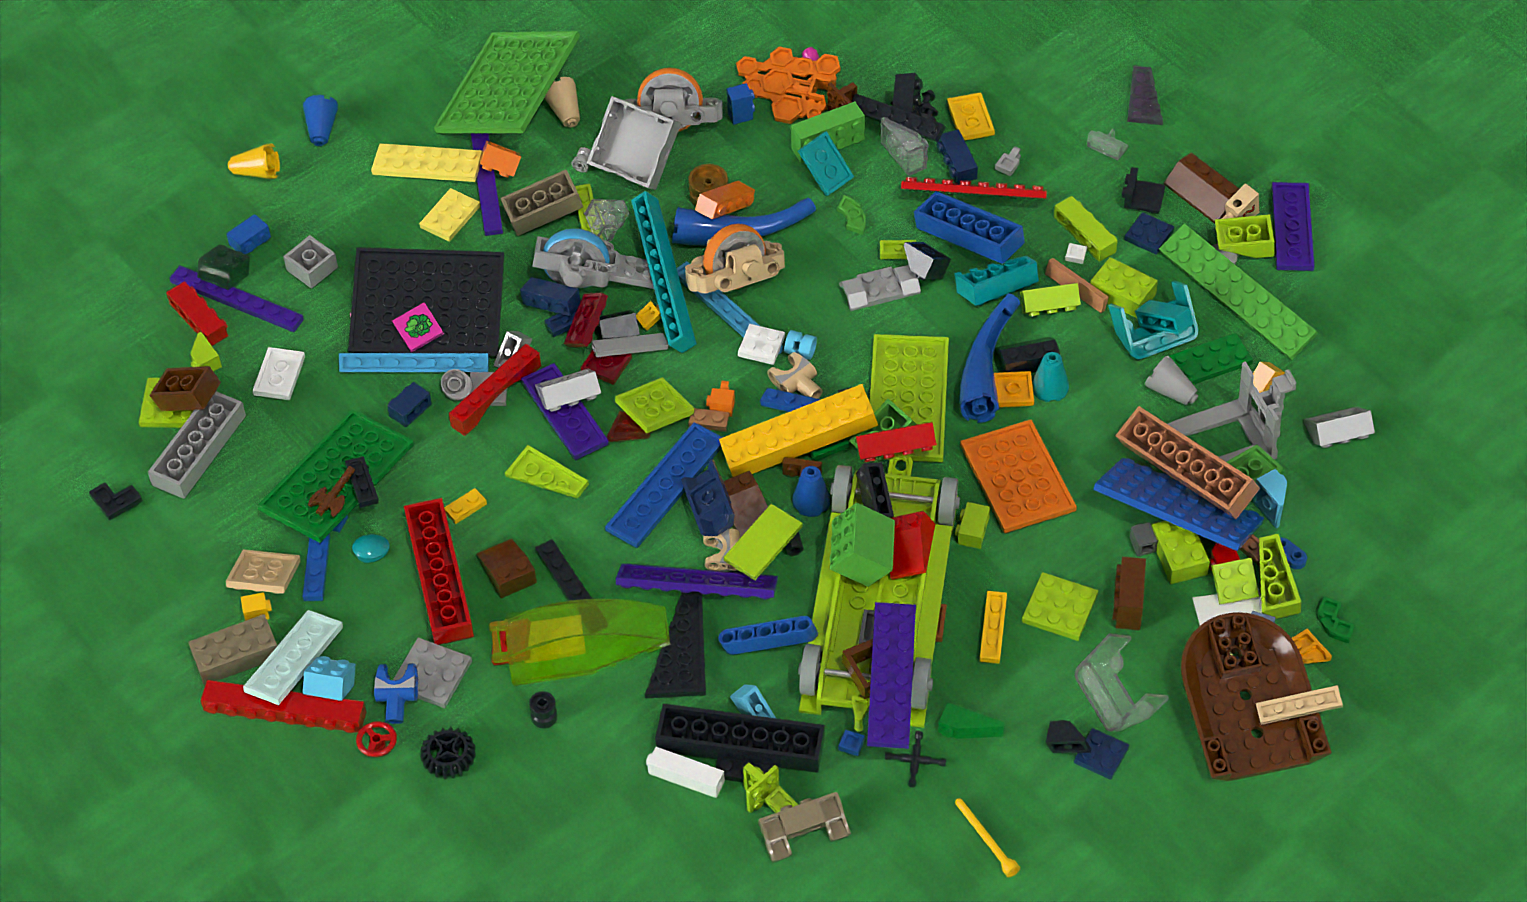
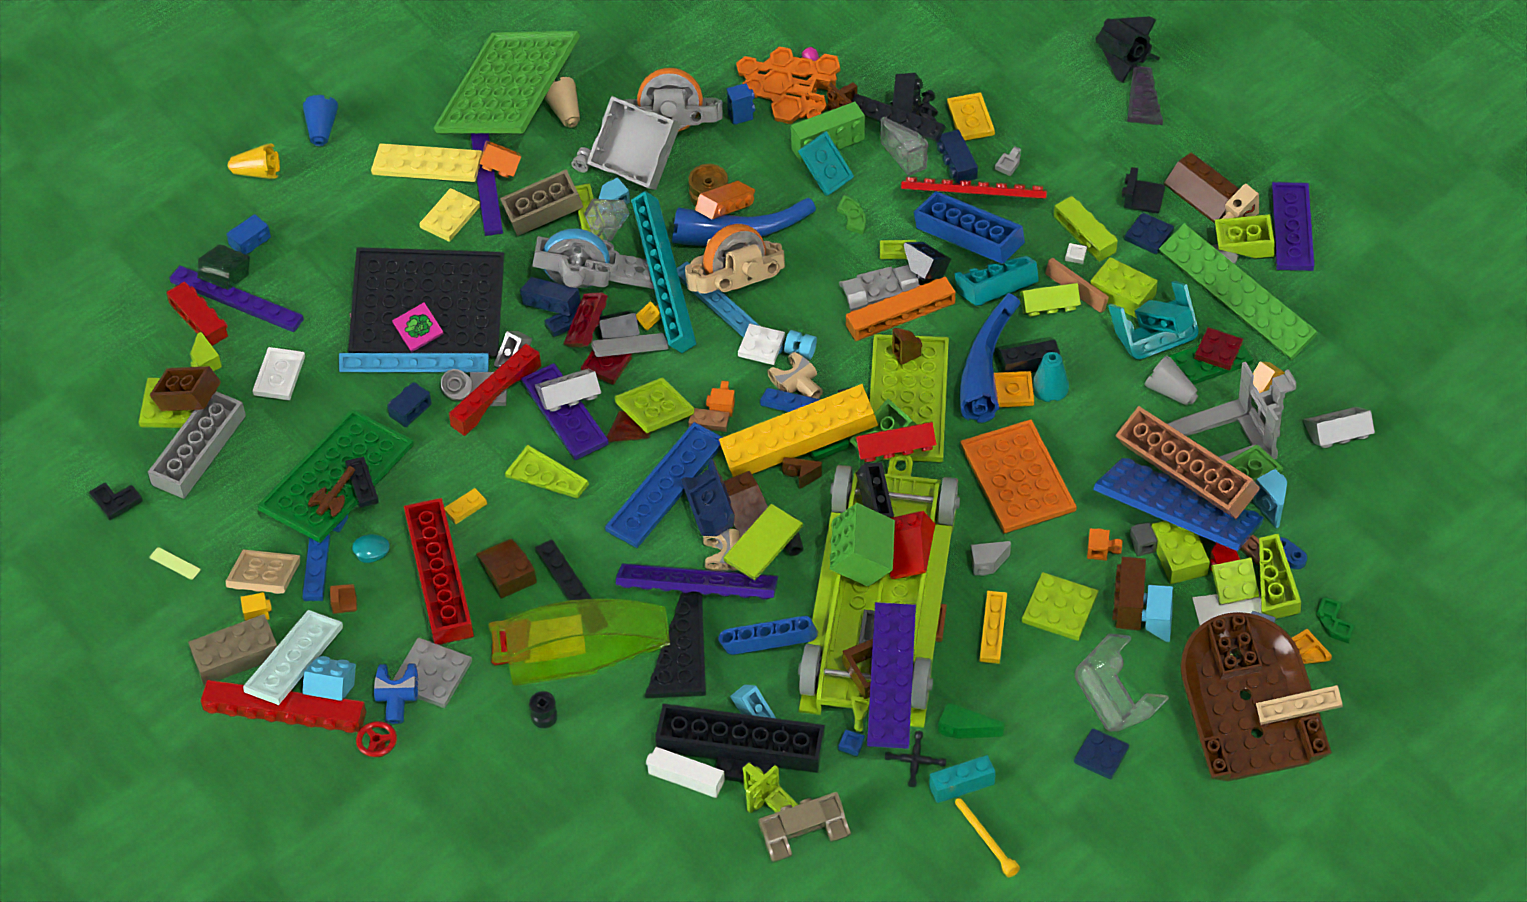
(175, 563): none -> yellowish green sticker
(310, 261): light grey brick -> none
(343, 598): none -> dark orange panel
(448, 746): black gear -> none
(615, 191): none -> medium azure slope
(811, 493): blue cone -> none
(900, 308): none -> orange brick
(905, 345): none -> reddish brown slope
(962, 779): none -> teal brick
(973, 525): lime brick -> none
(989, 557): none -> light grey slope
(1065, 738): black slope -> none
(1100, 544): none -> orange brick
(1106, 144): clear panel -> none
(1126, 43): none -> black brick
(1158, 611): none -> medium azure slope
(1219, 348): none -> dark red plate

